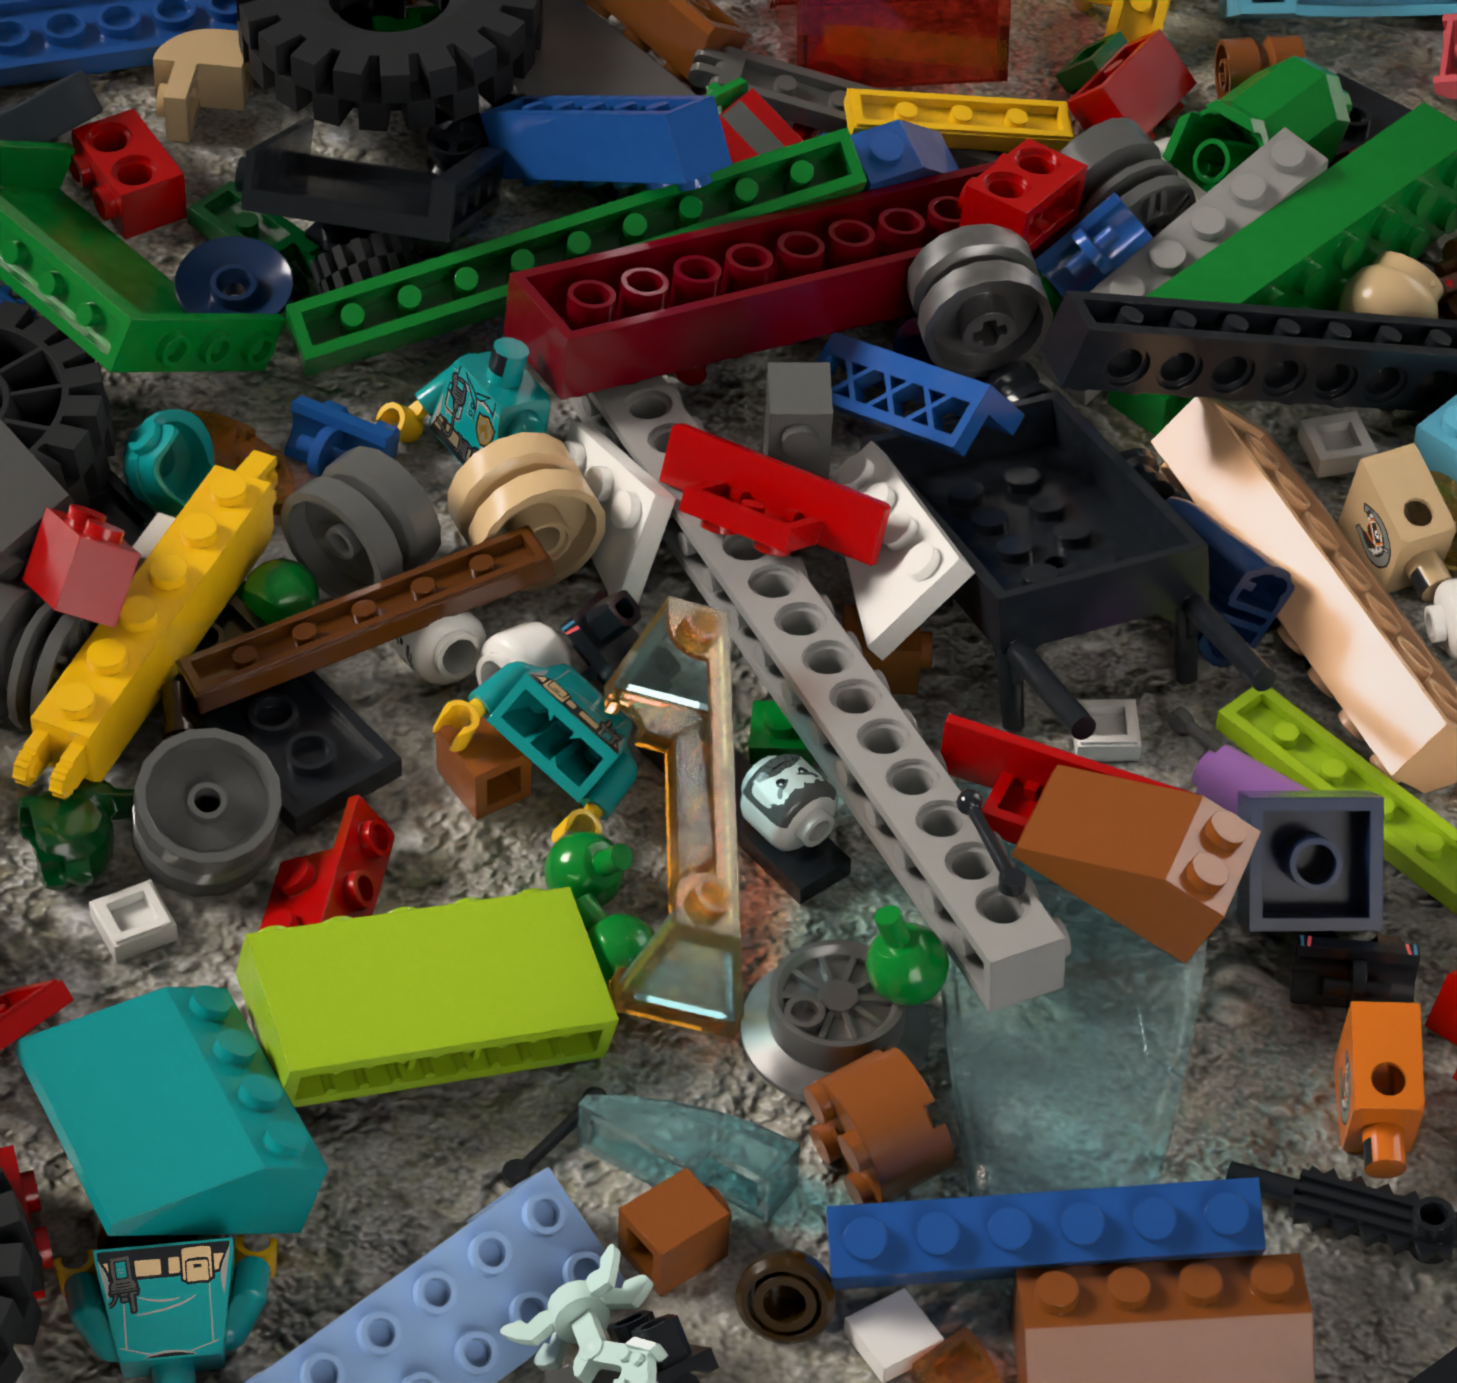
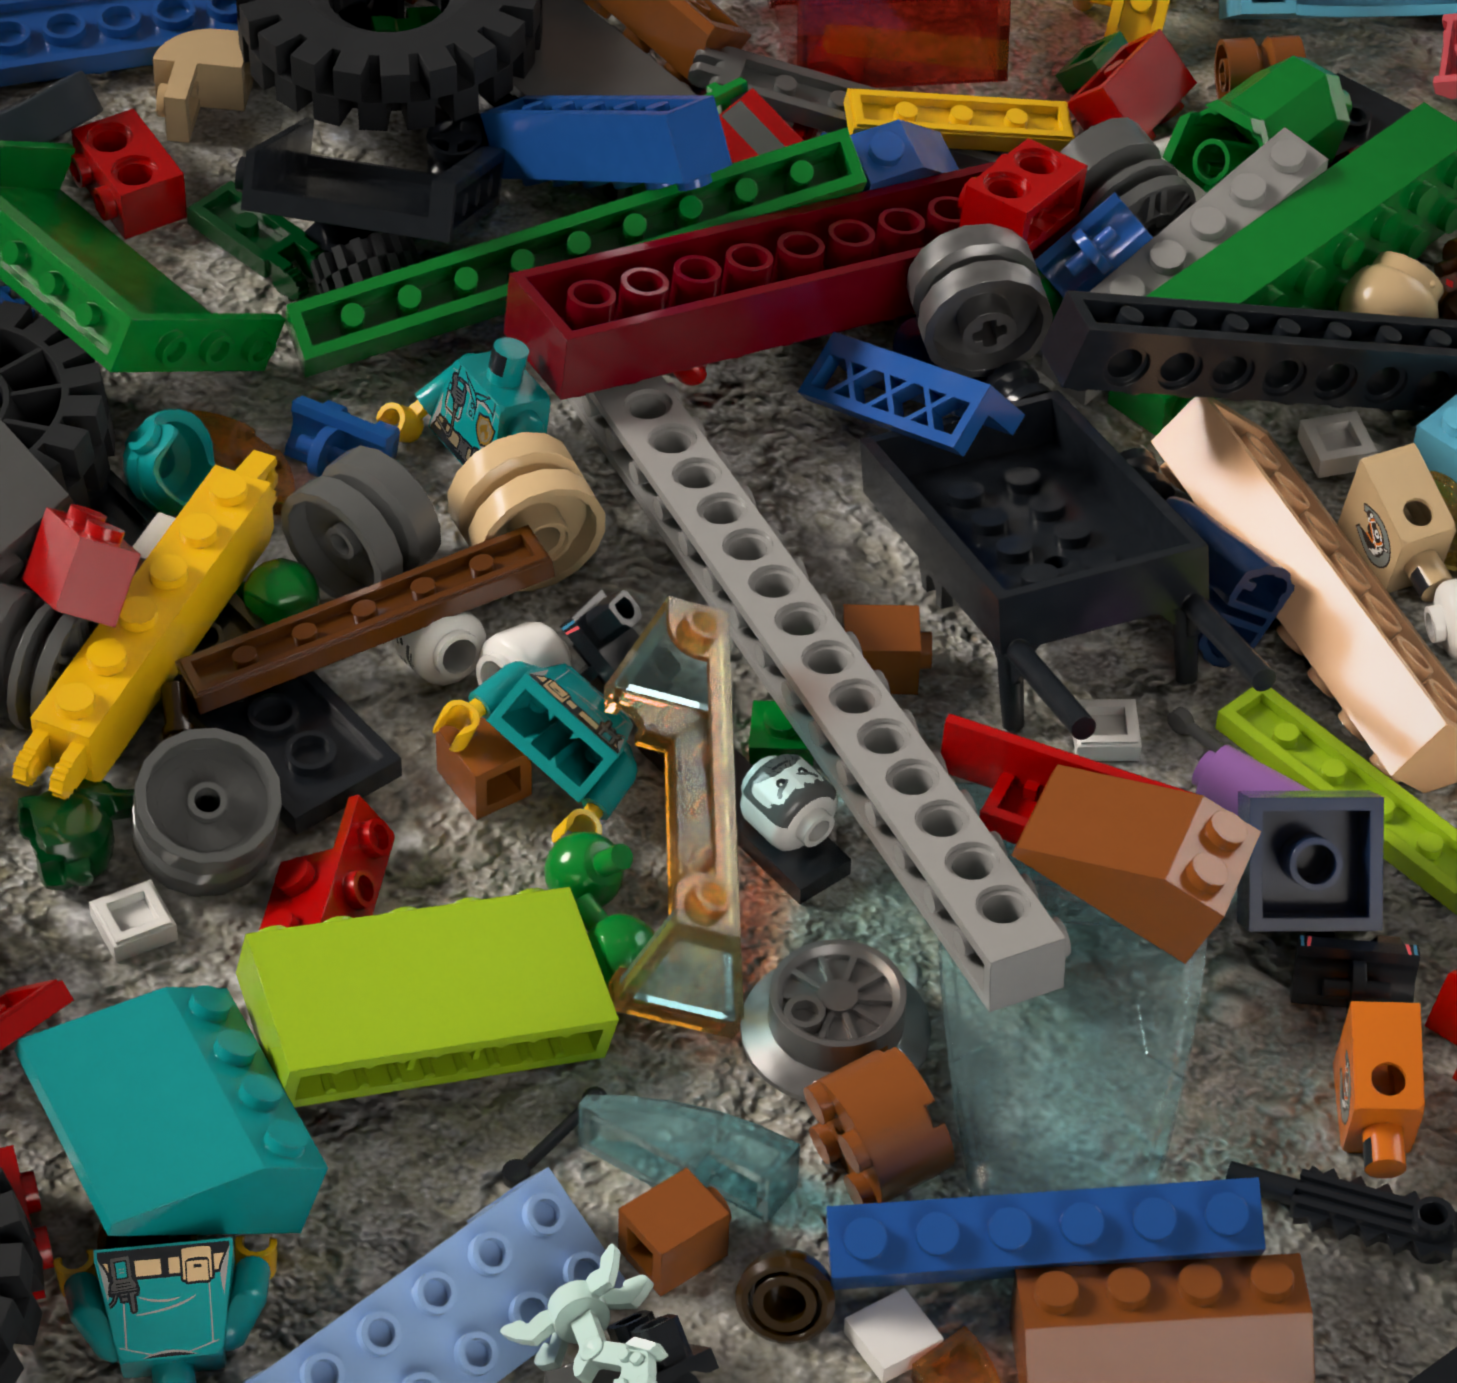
(234, 268): dark blue dish -> none
(633, 507): white wing -> none
(769, 499): red bracket -> none
(799, 415): dark grey brick -> none
(905, 960): green piece -> none
(915, 563): white wing -> none
(1011, 880): black hinge -> none

